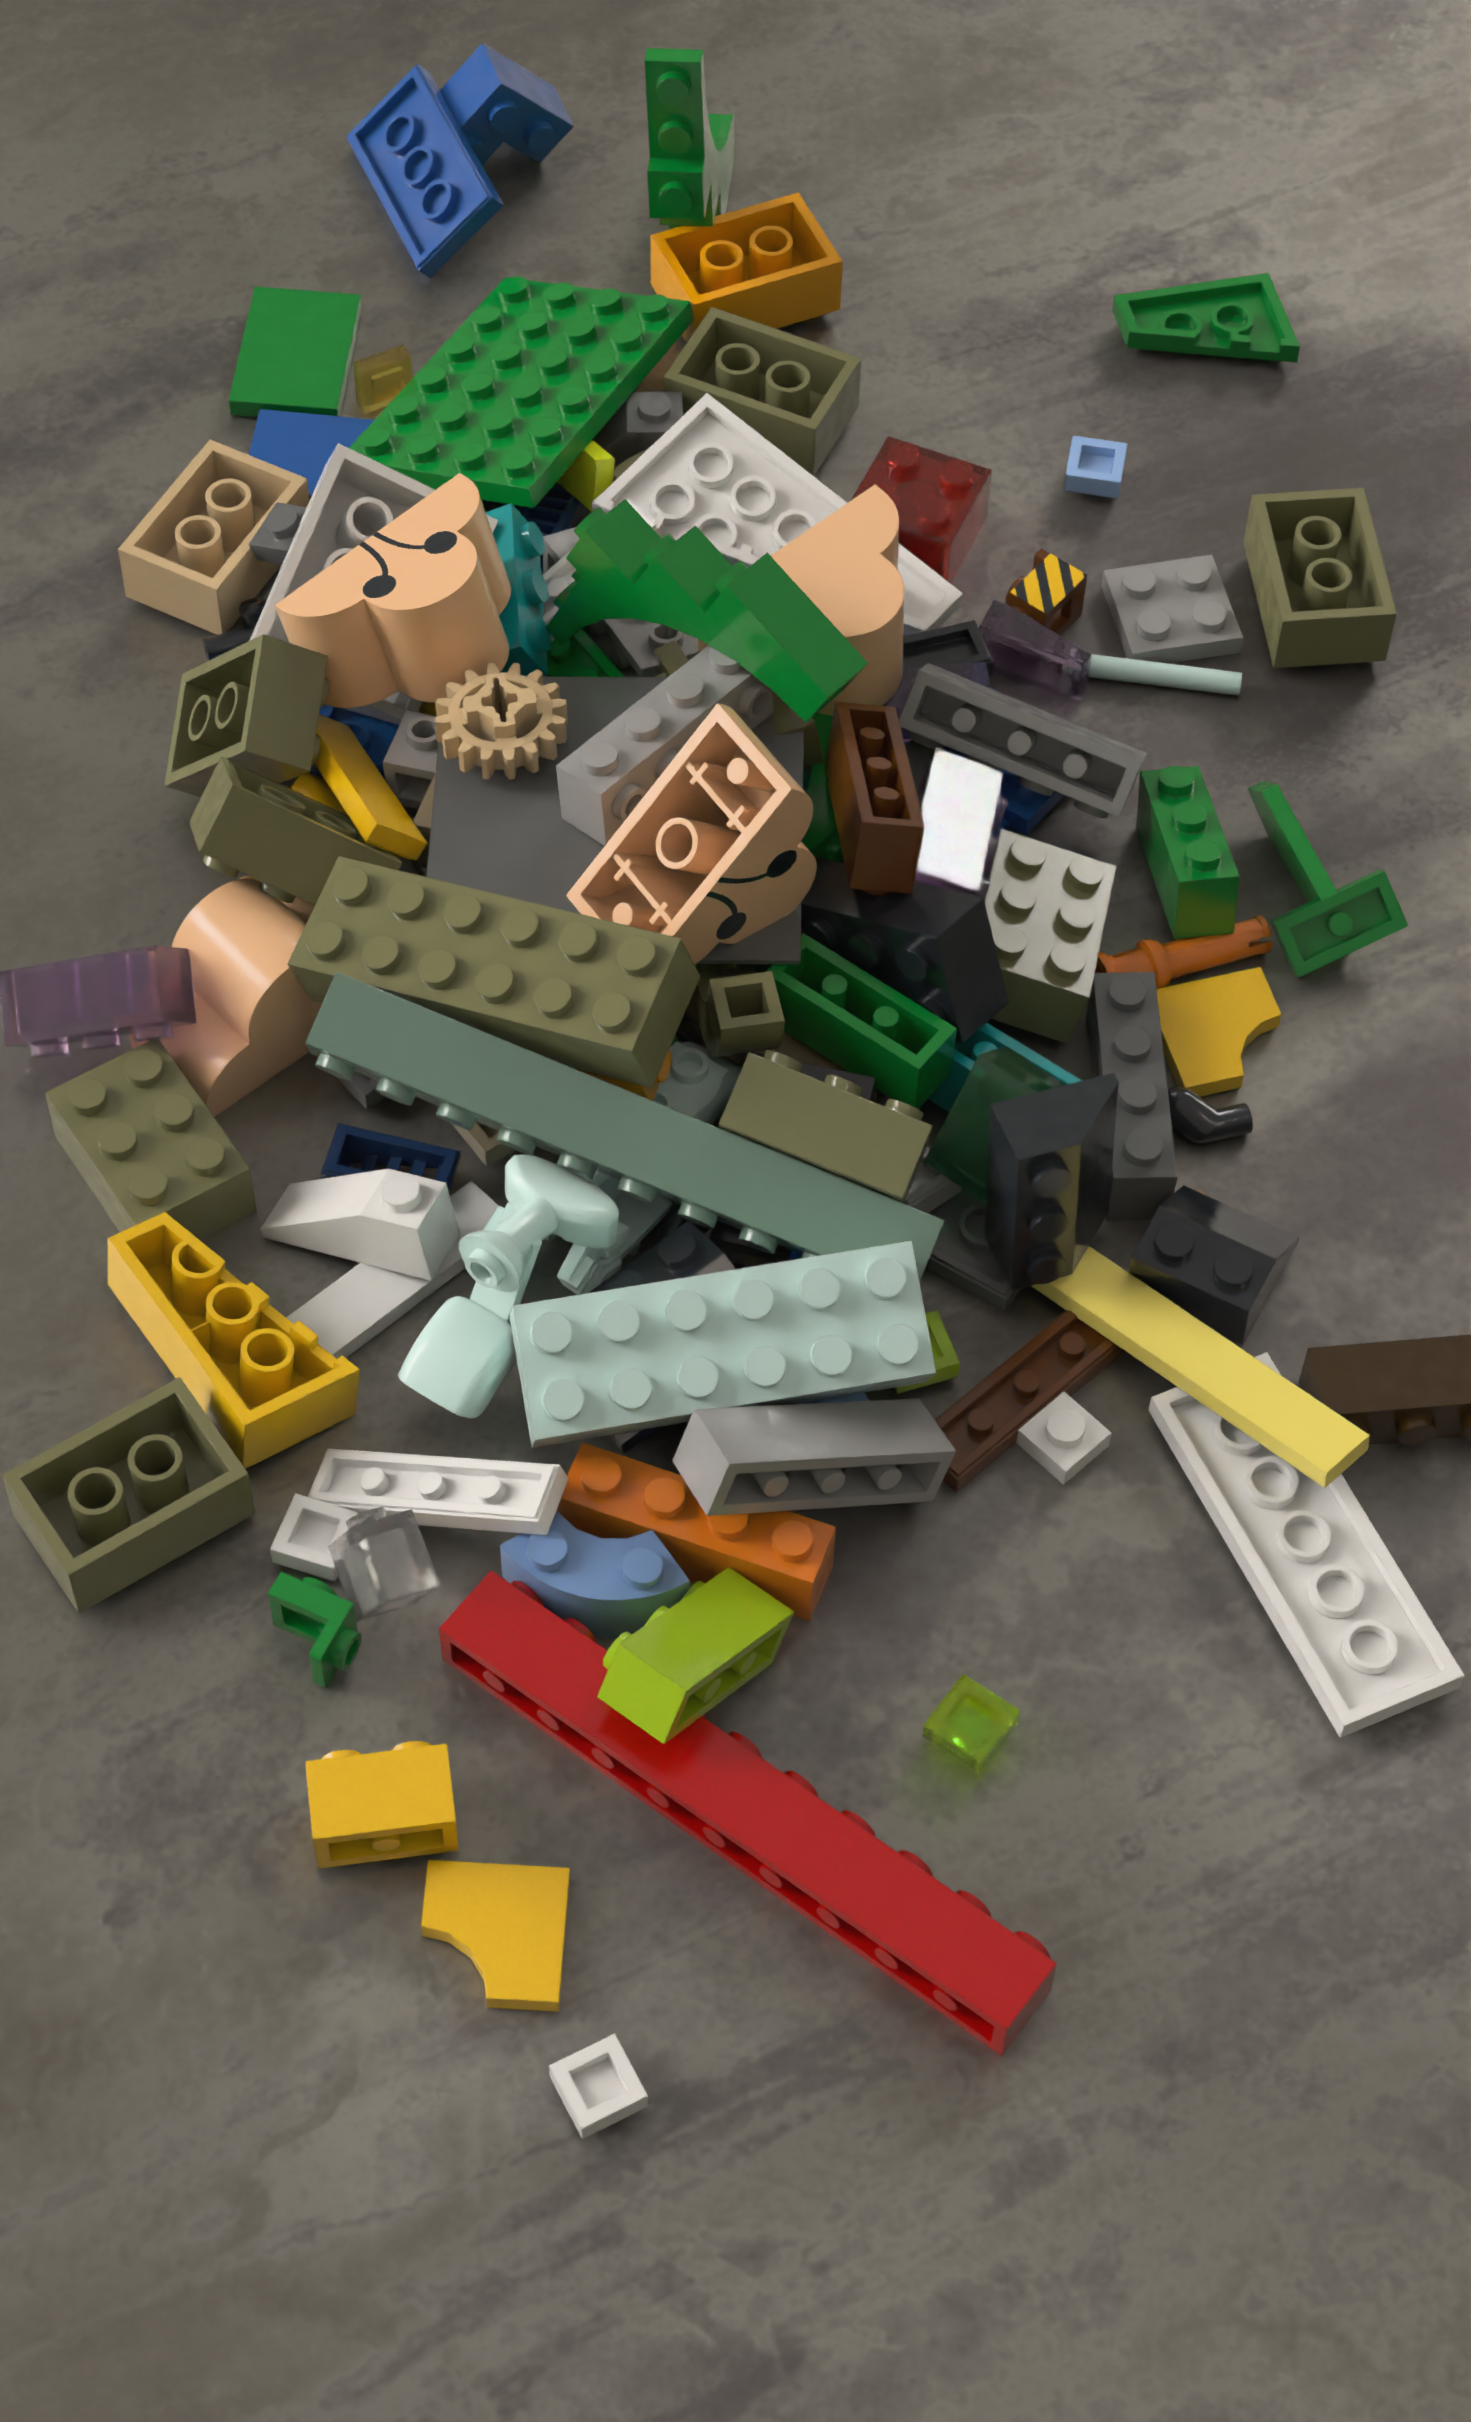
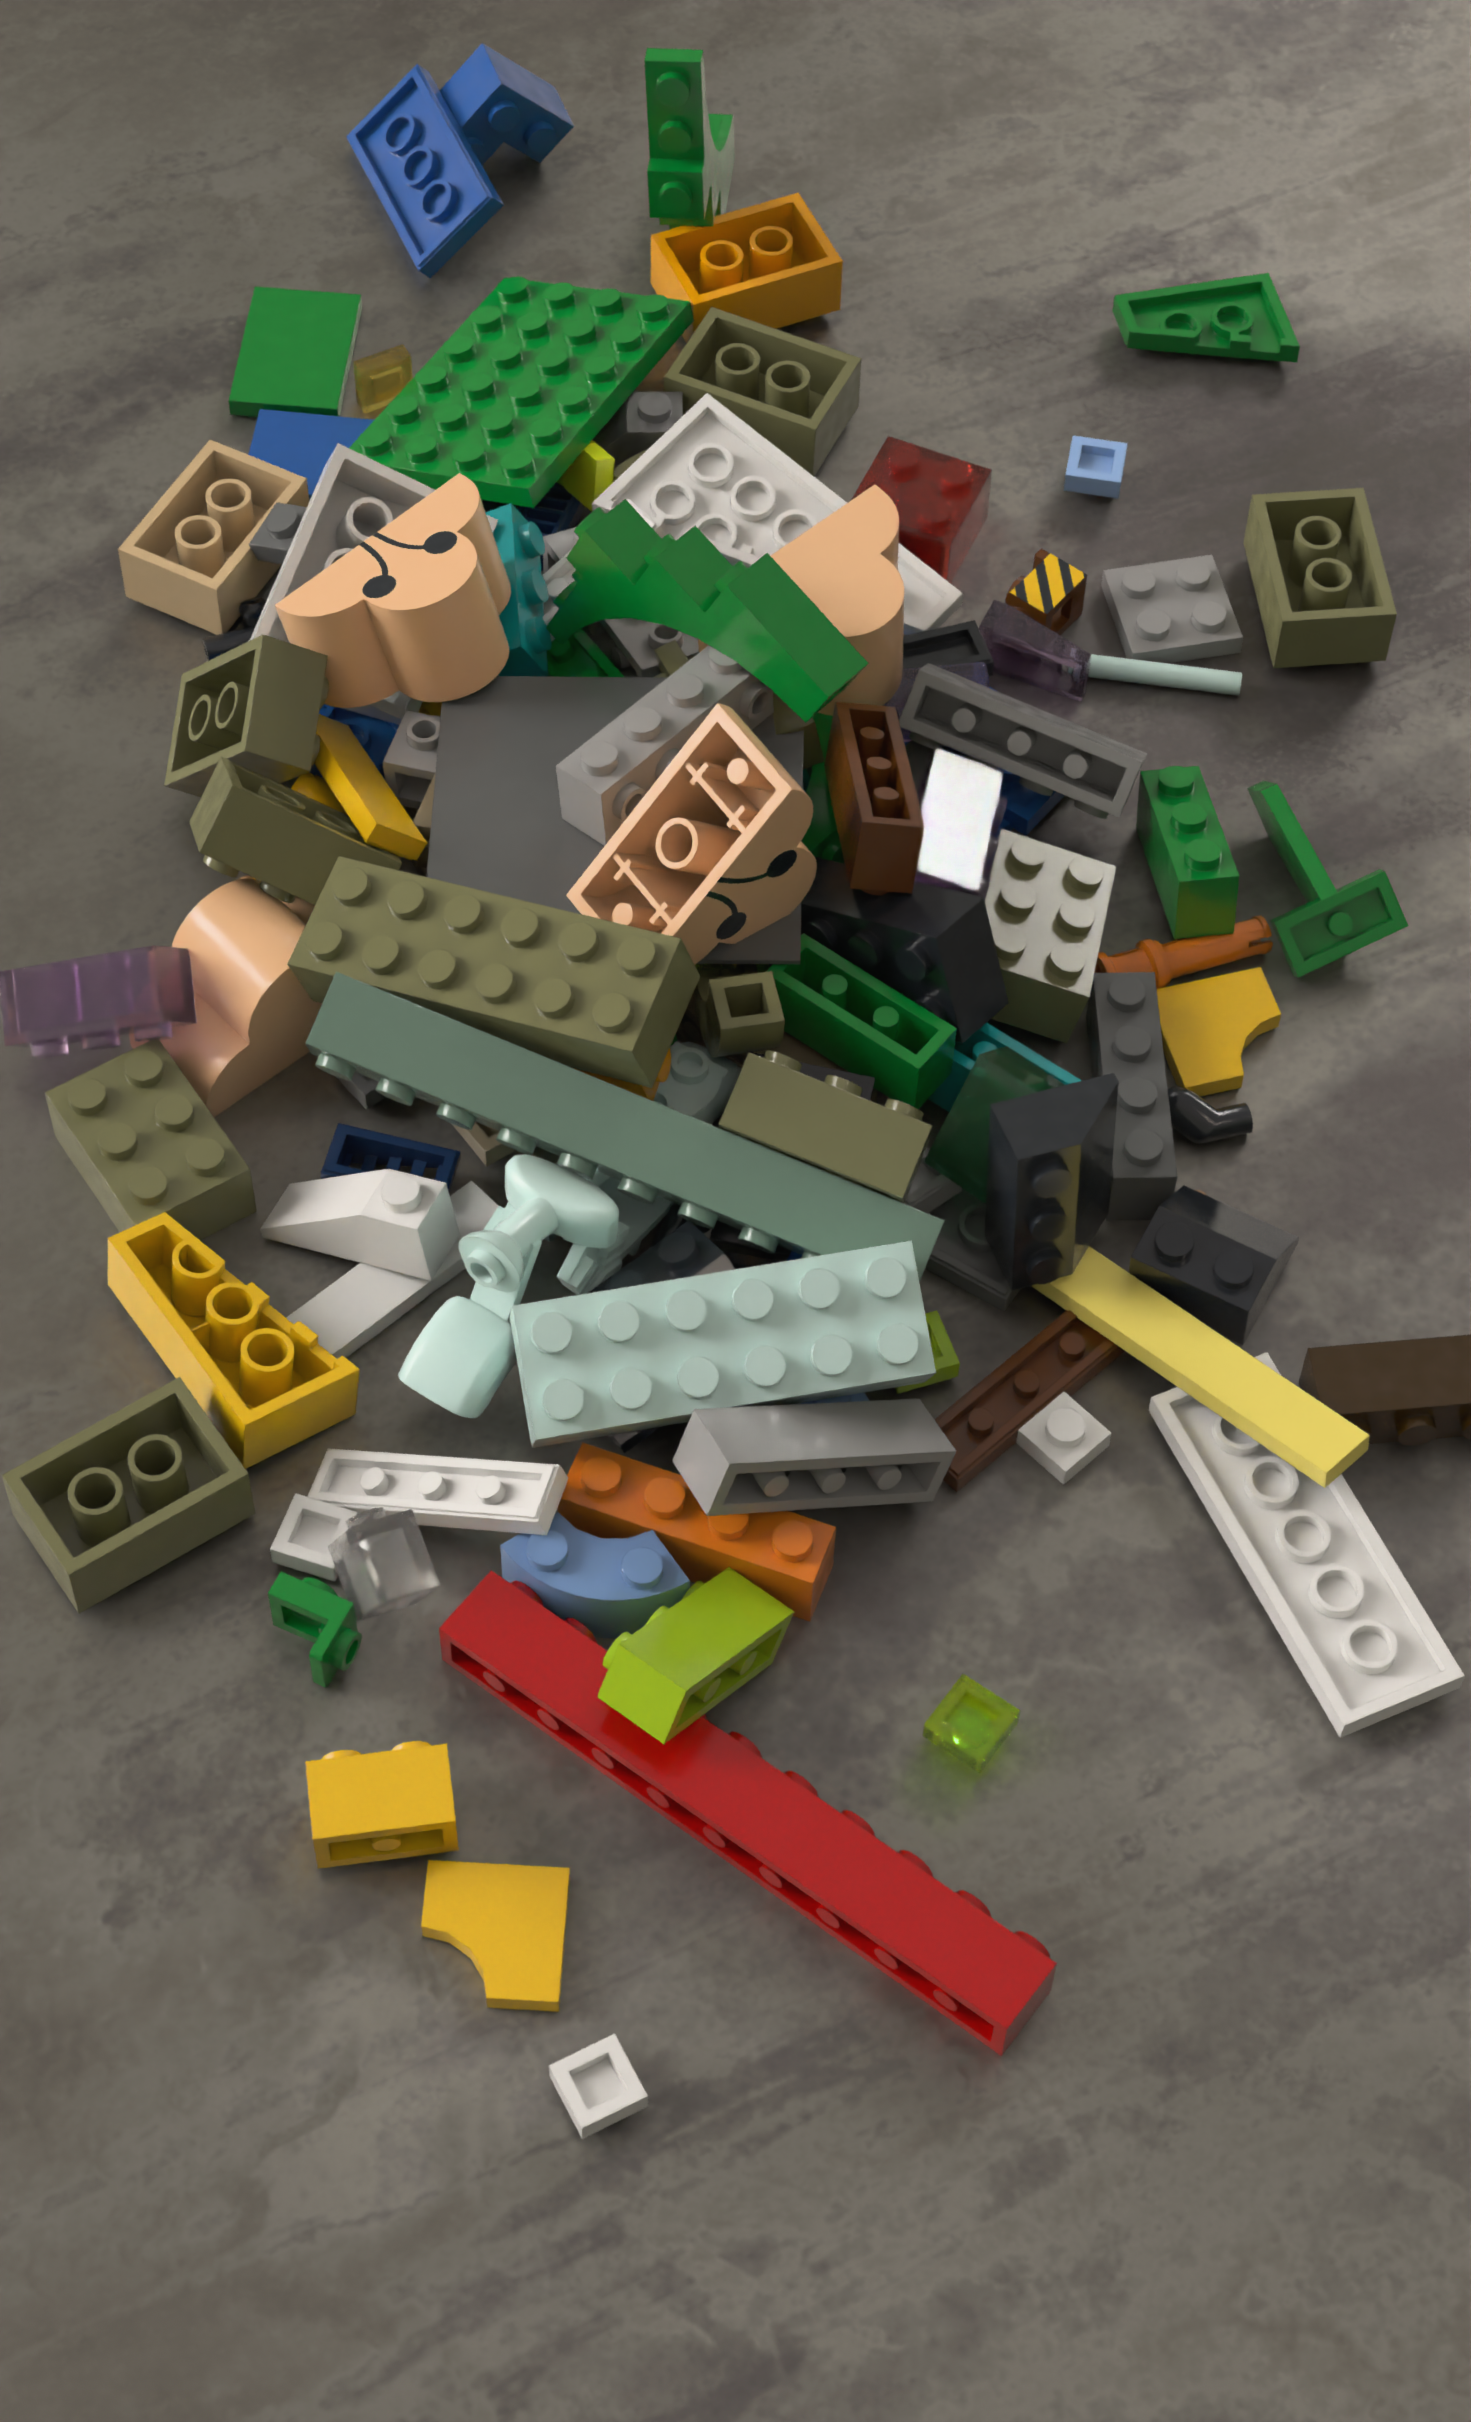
(472, 727): tan gear -> none

